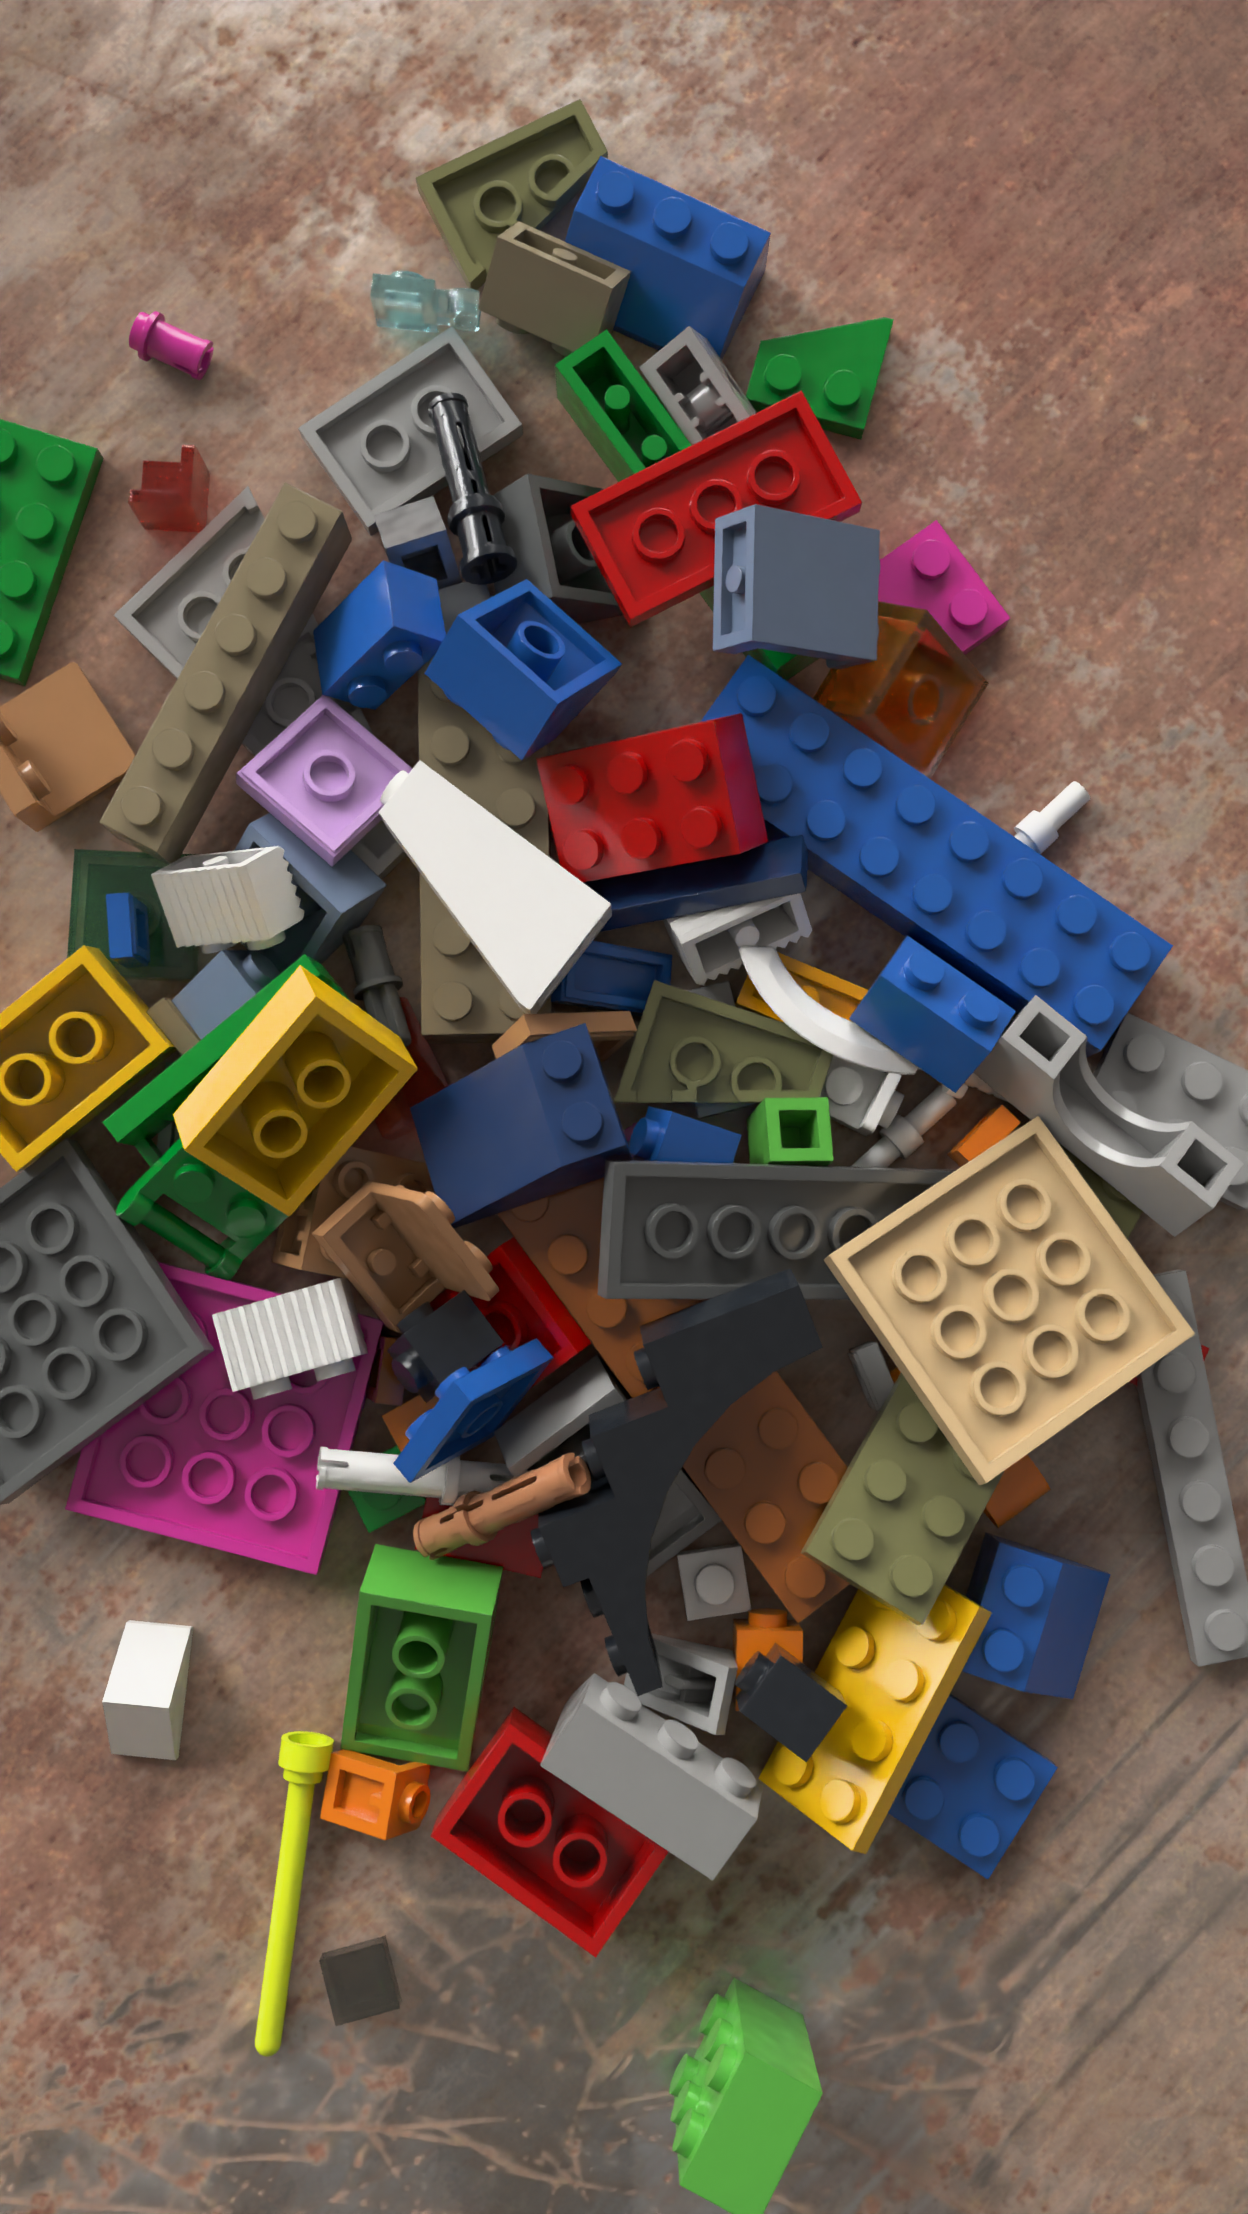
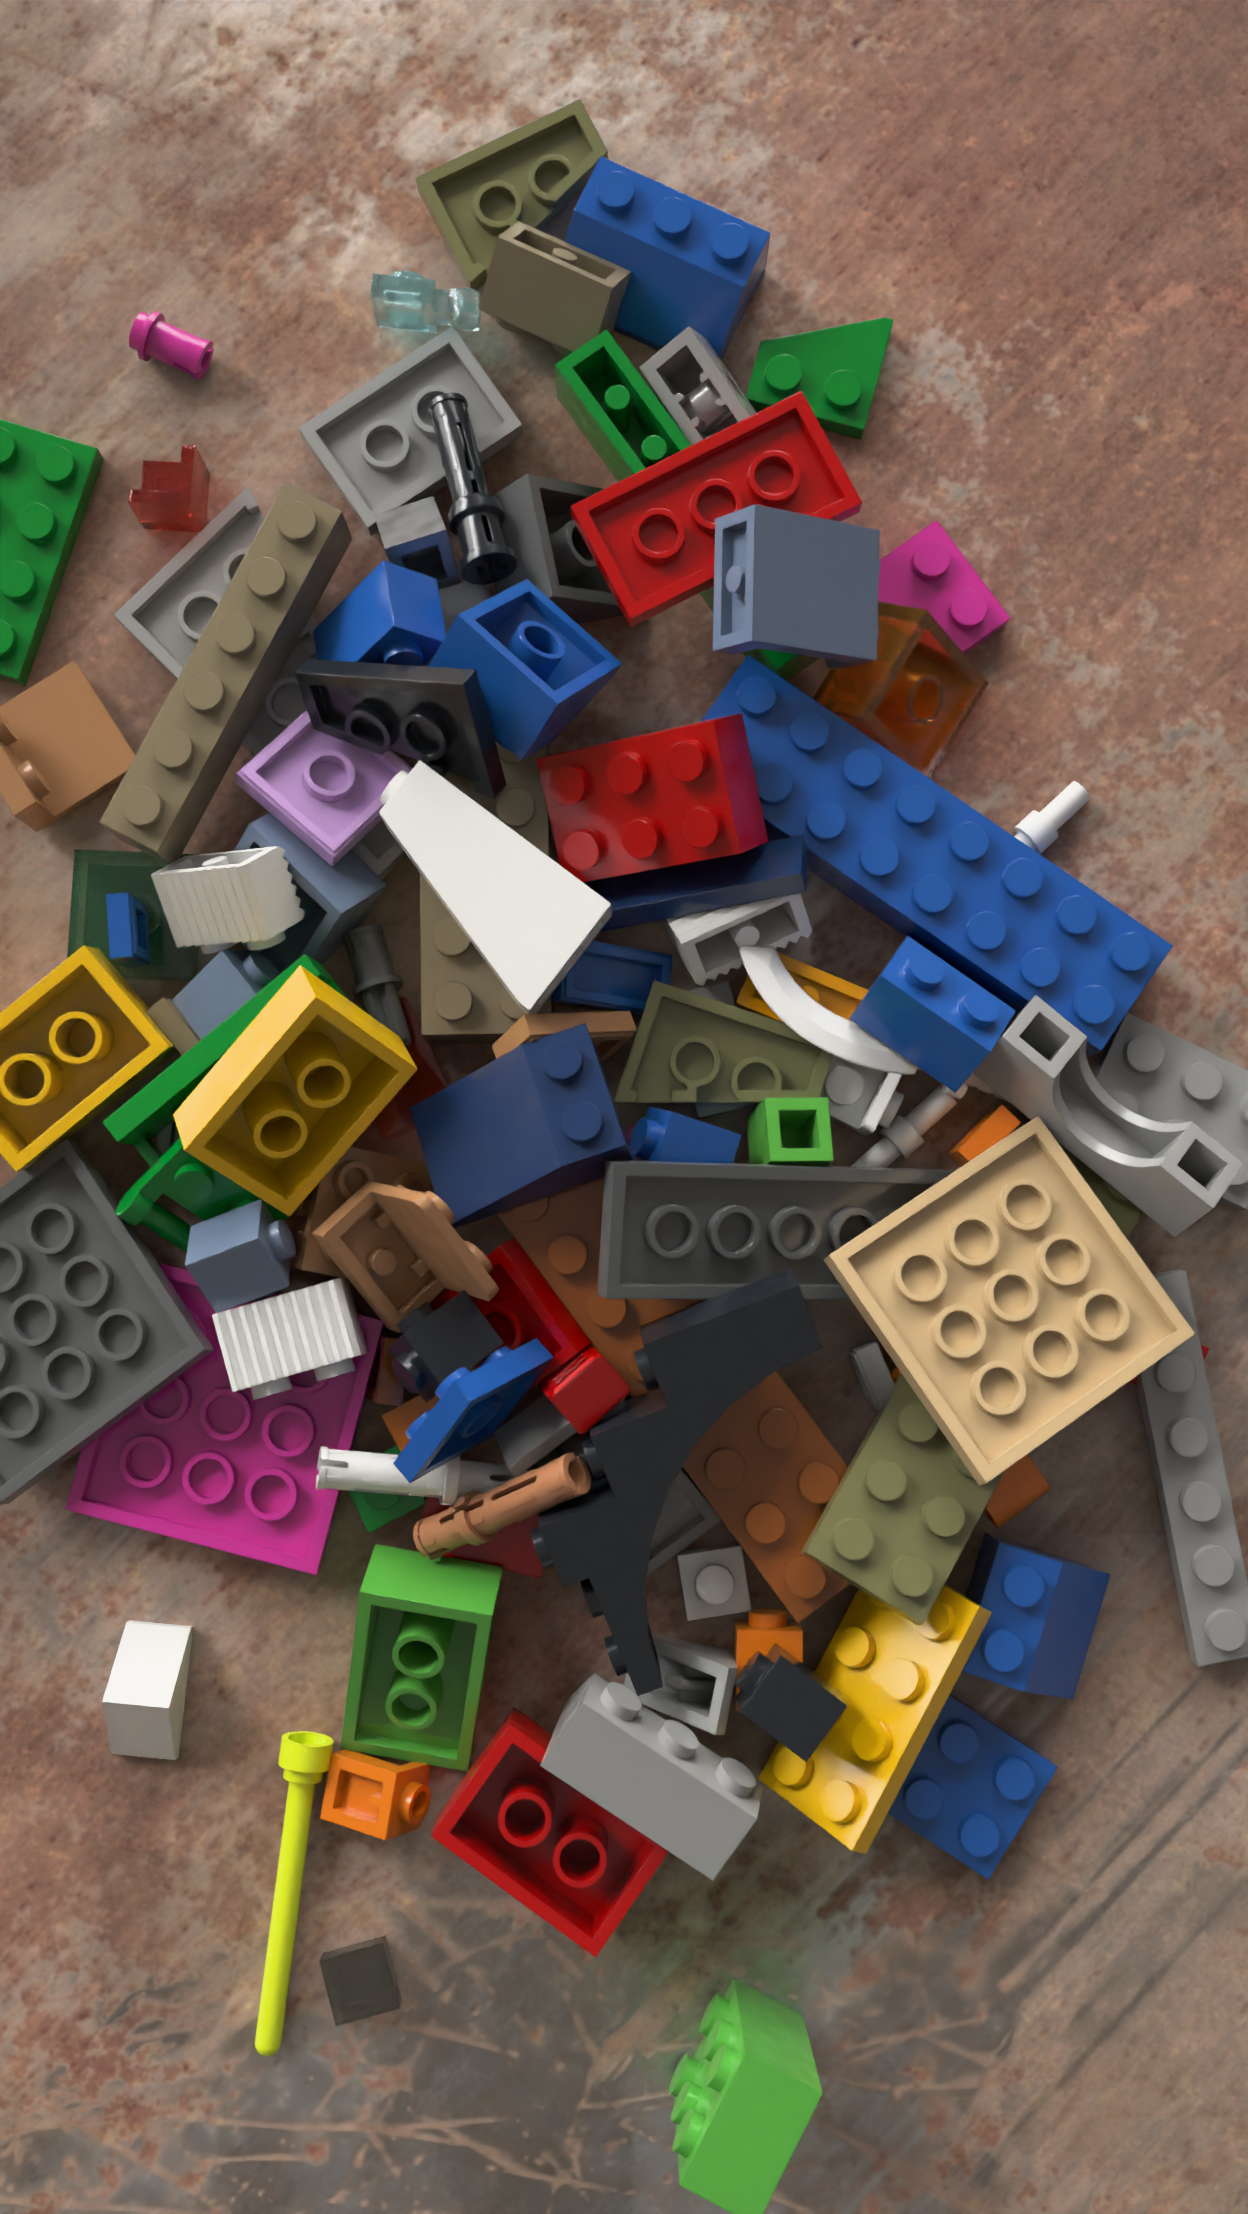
(240, 1256): none -> sand blue brick
(408, 709): none -> black wing
(585, 1388): none -> red slope

